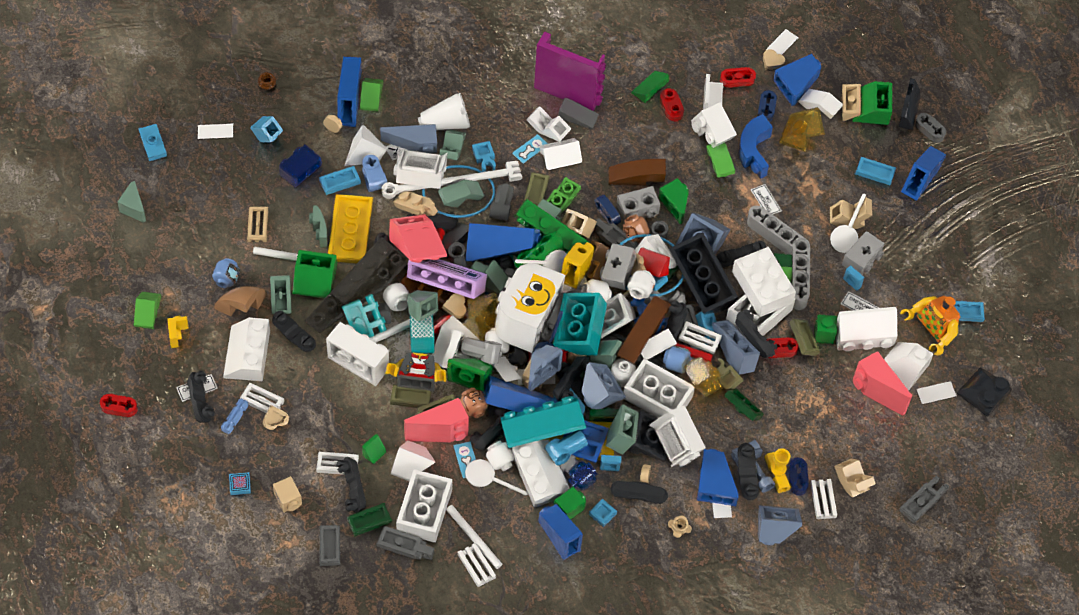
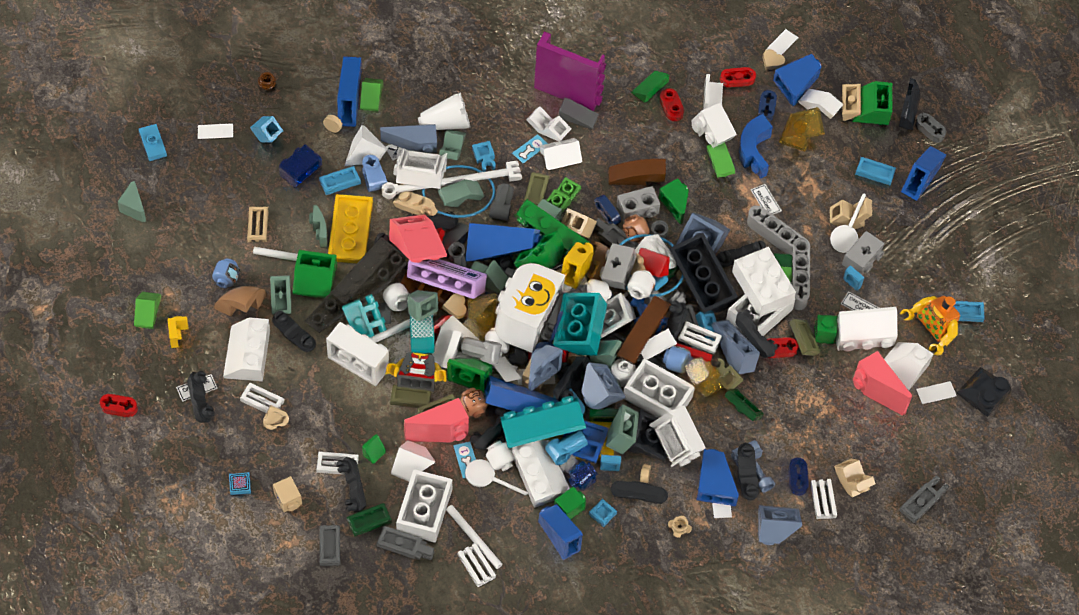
(234, 416): medium blue axle -> none
(552, 261): white piece -> none
(777, 464): yellow bar -> none

